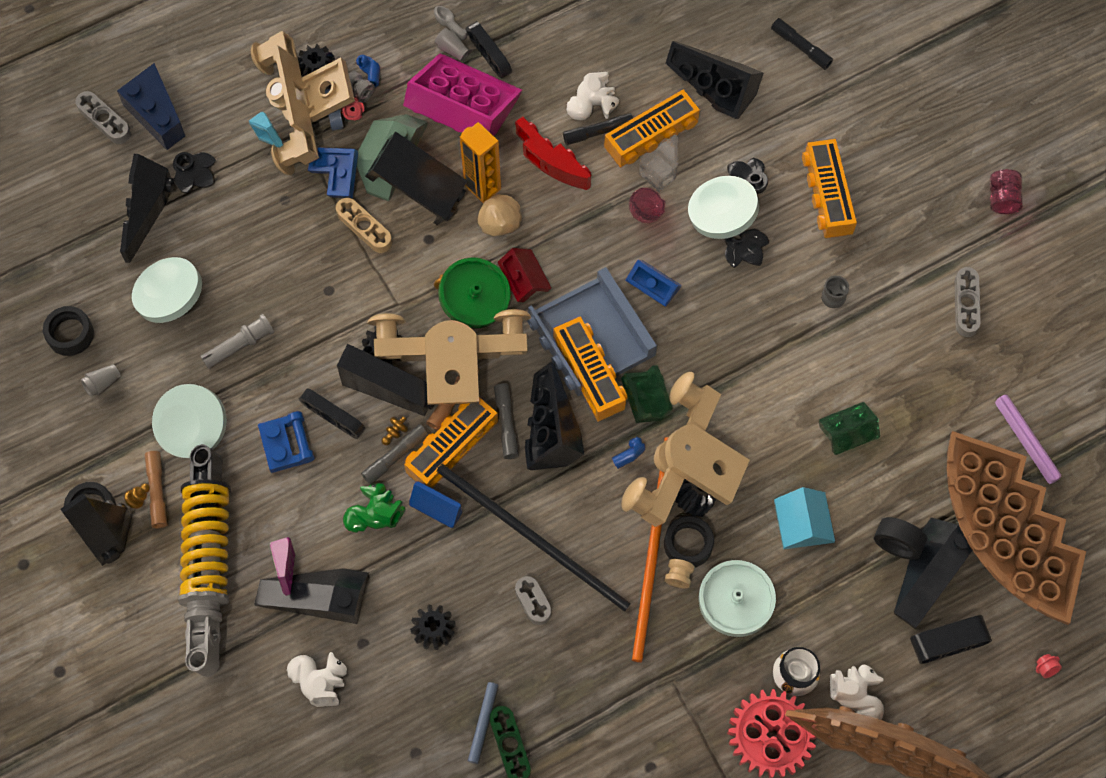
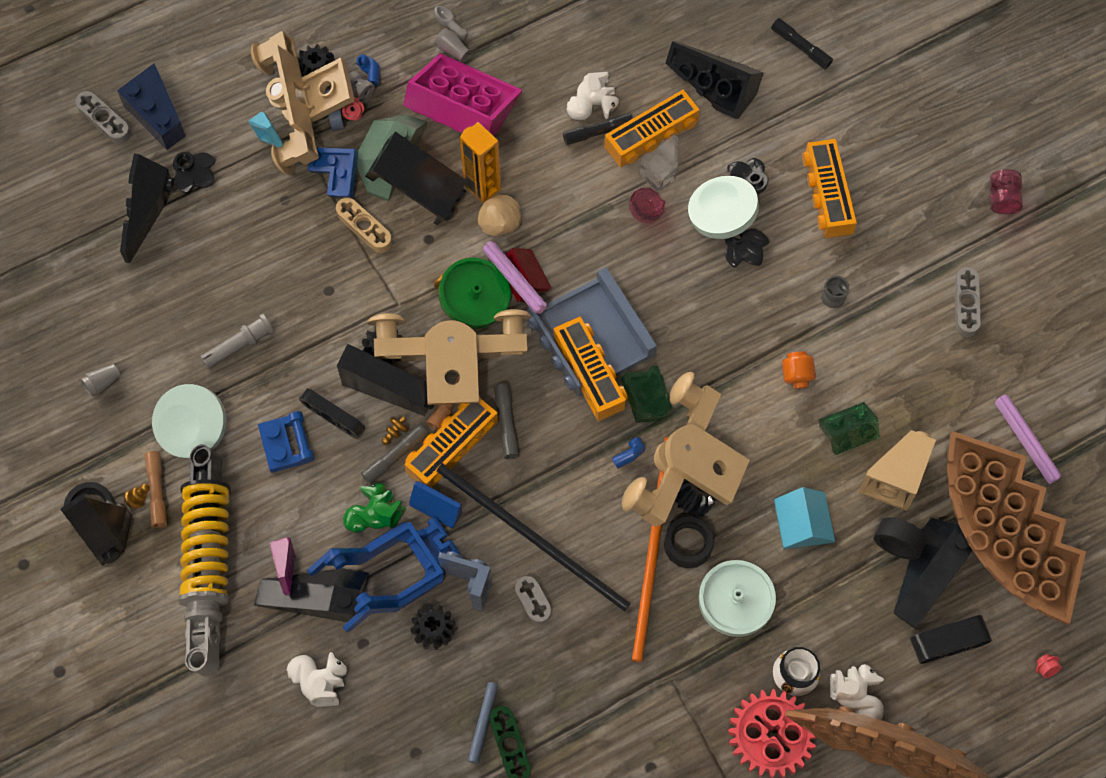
(56, 318): black tyre -> none
(166, 290): light aqua piece -> none
(425, 545): none -> blue piece
(474, 571): none -> sand blue bracket
(488, 49): black beam -> none
(514, 277): none -> lavender axle
(553, 161): red slope -> none
(554, 430): black wedge -> none
(653, 282): blue slope -> none
(679, 573): tan wheel -> none
(798, 369): none -> orange head
(899, 471): none -> tan slope

